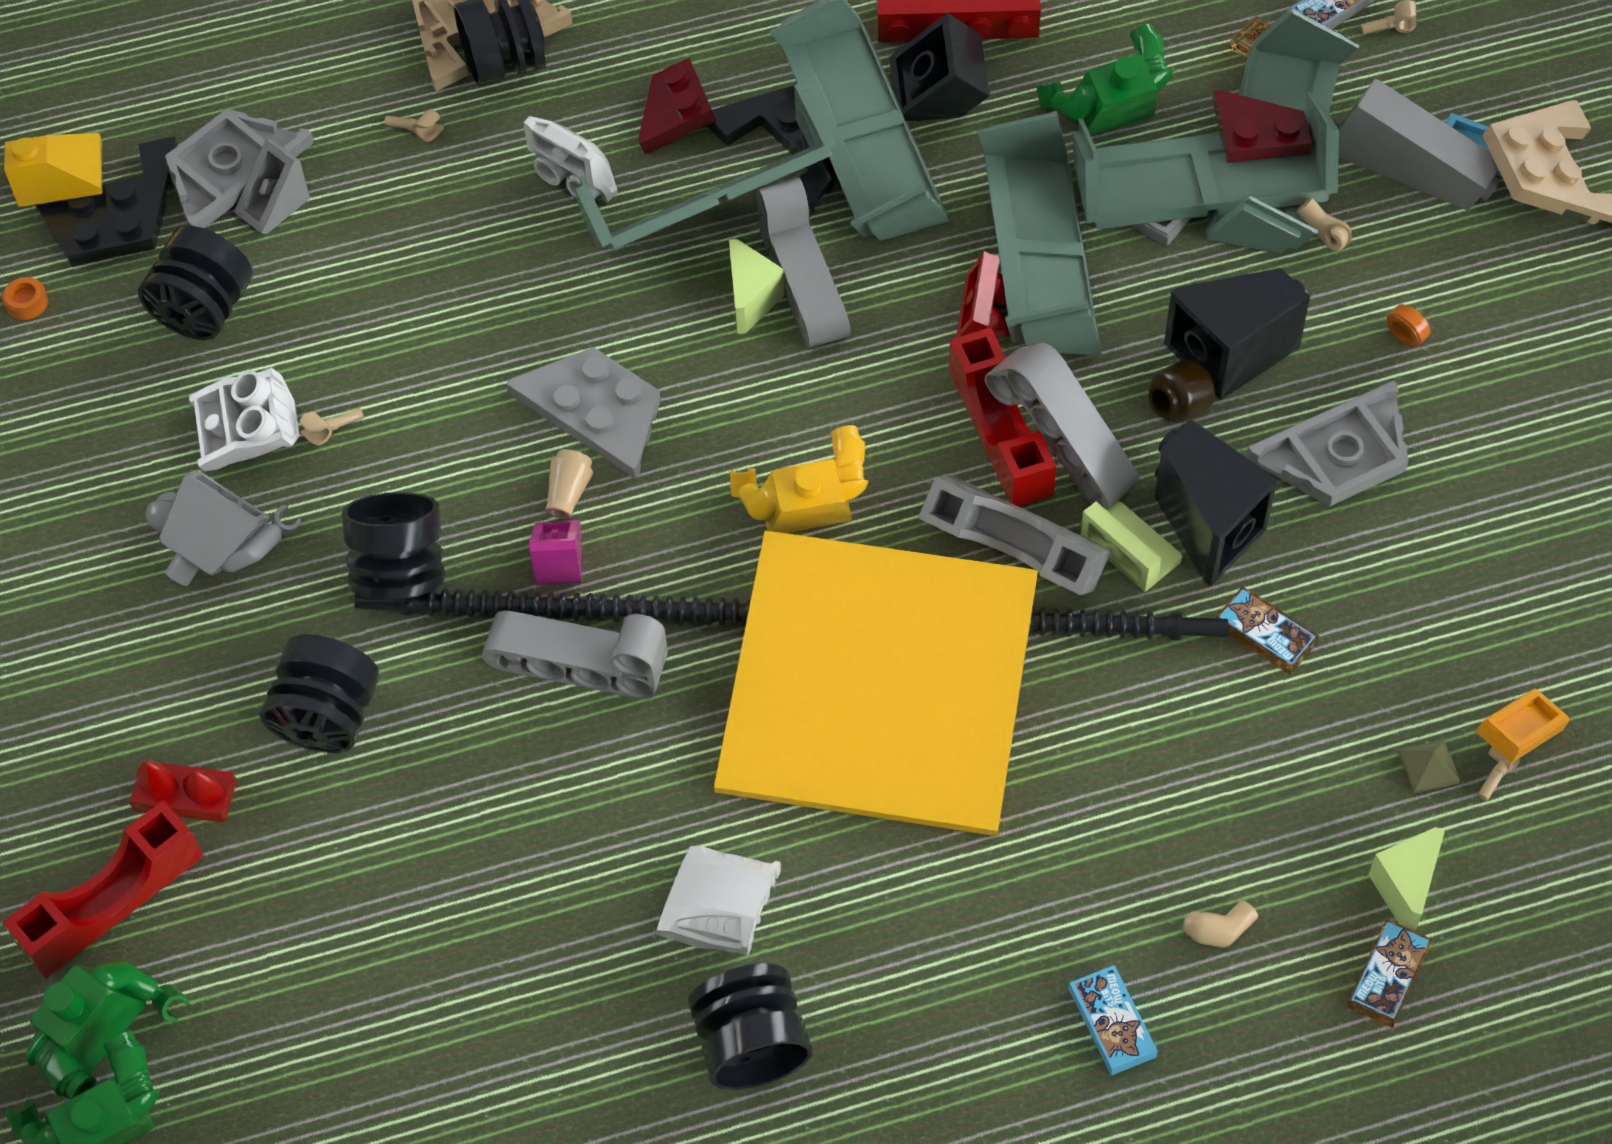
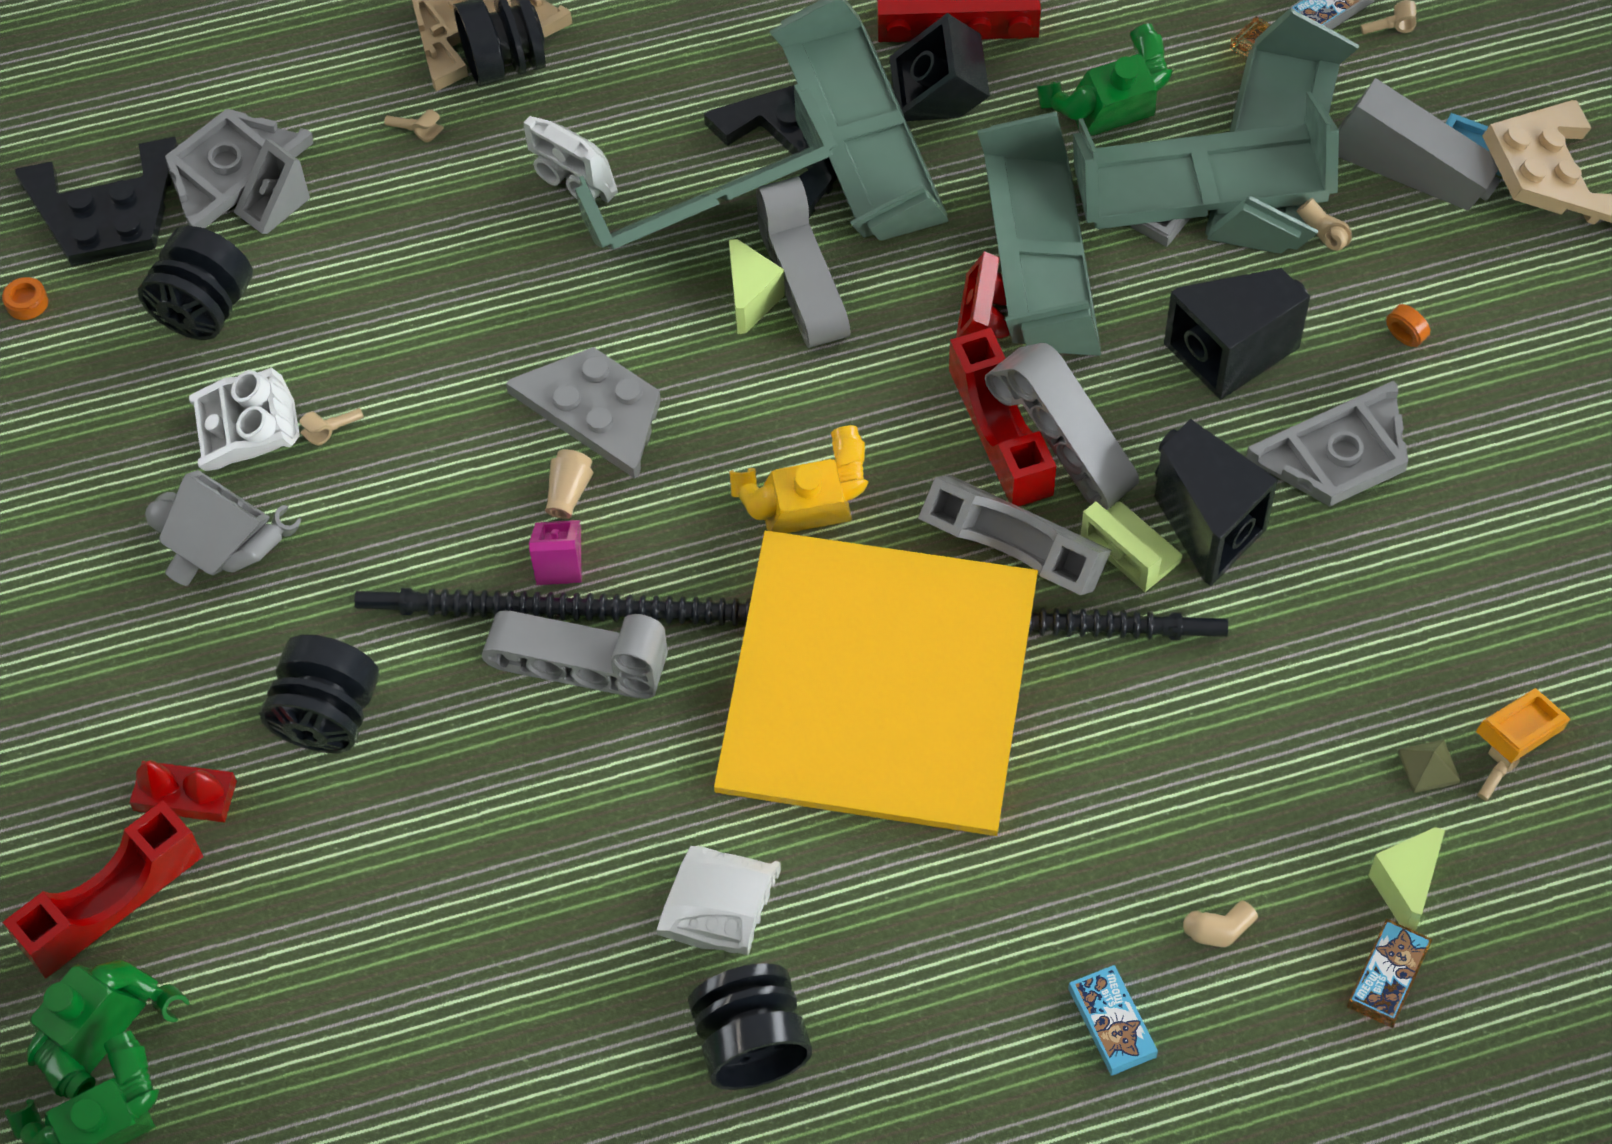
(54, 167): yellow slope -> none
(393, 545): black wheel -> none
(674, 106): dark red wing -> none
(1181, 391): dark brown head -> none
(1259, 128): dark red wing -> none
(1267, 630): tile -> none

